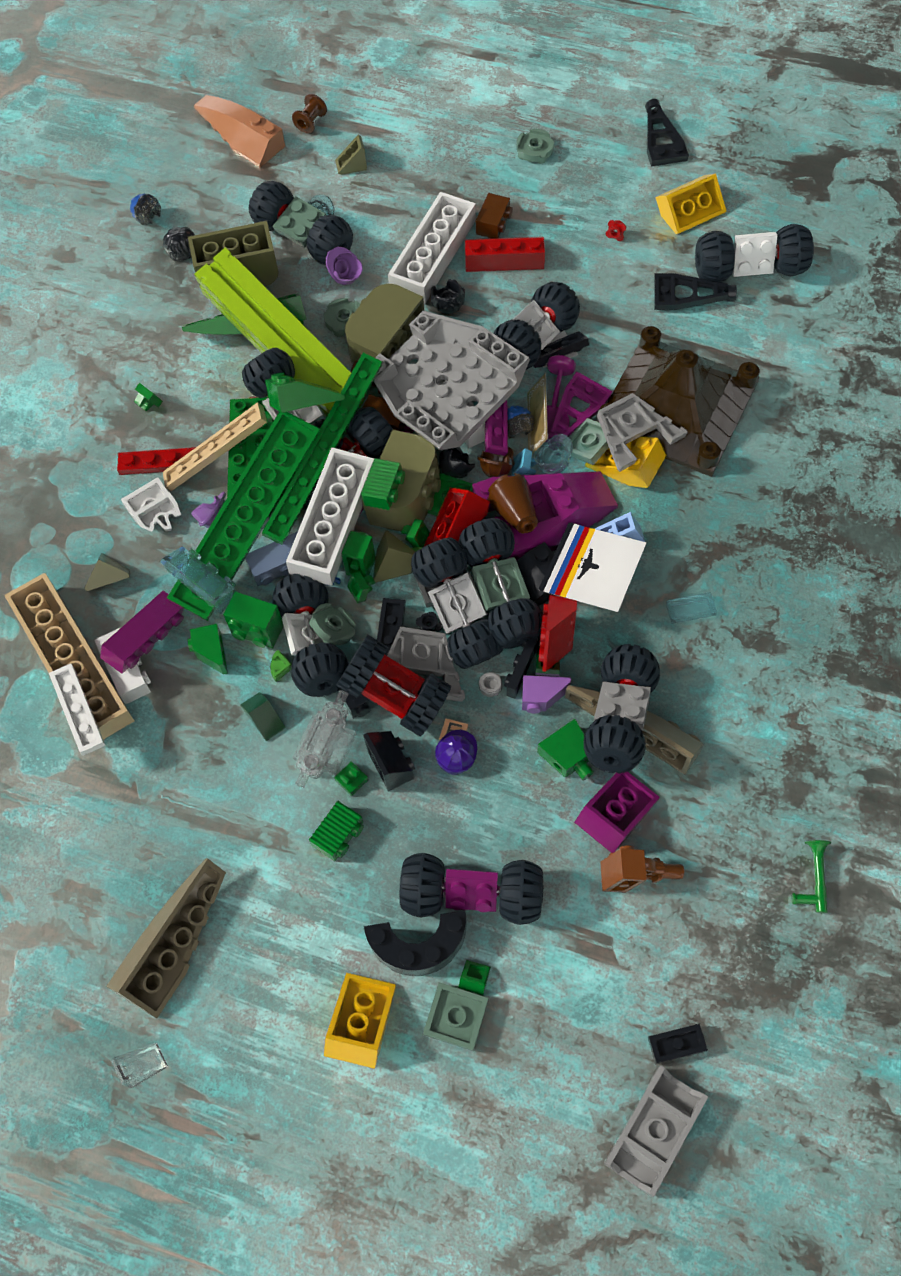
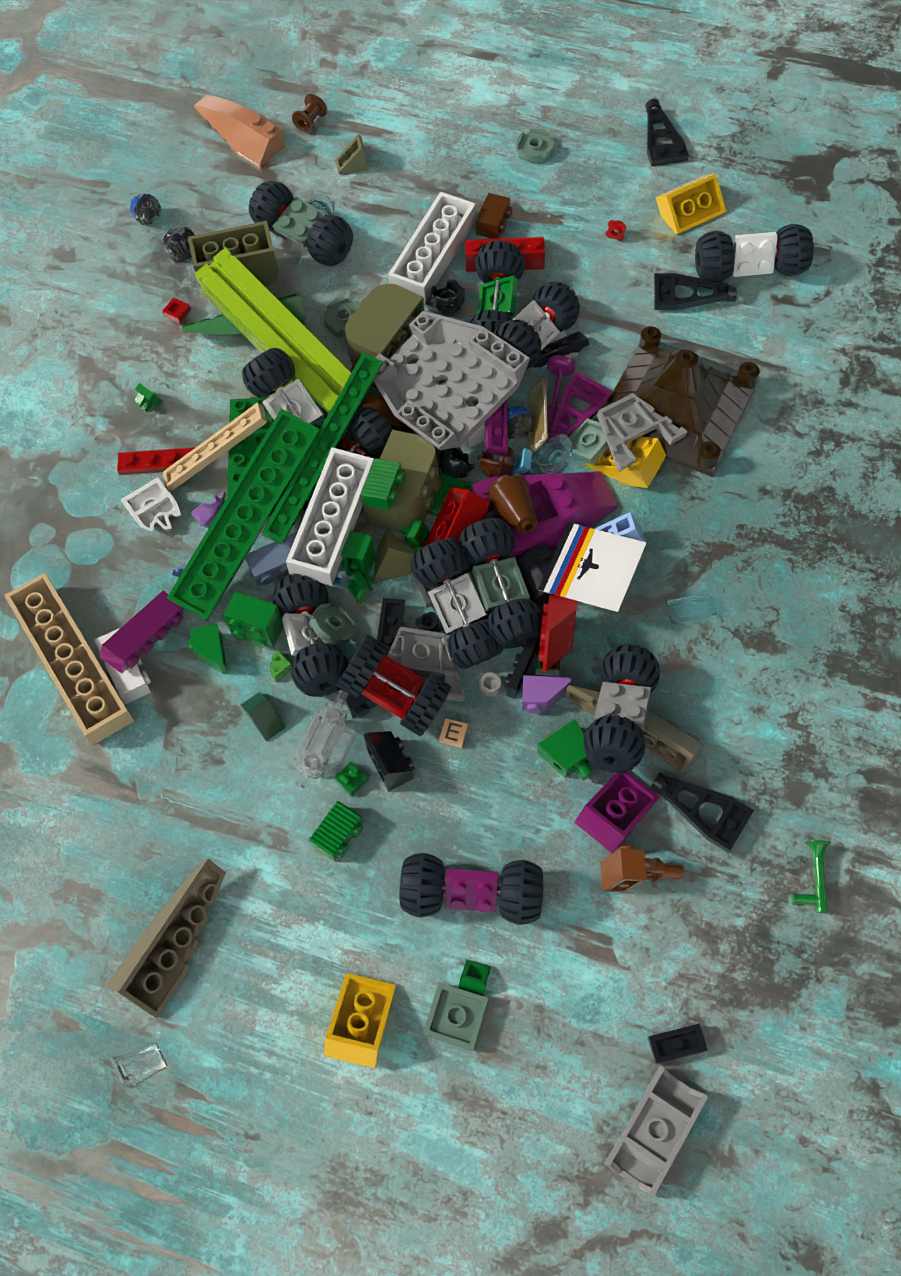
(77, 709): white plate -> none
(106, 572): olive slope -> none
(176, 310): none -> red plate
(200, 578): clear light blue slope -> none
(290, 393): green slope -> none
(345, 267): medium lavender piece -> none
(422, 957): black brick -> none
(456, 752): dark purple piece -> none
(500, 269): none -> black plate
(729, 825): none -> black plate

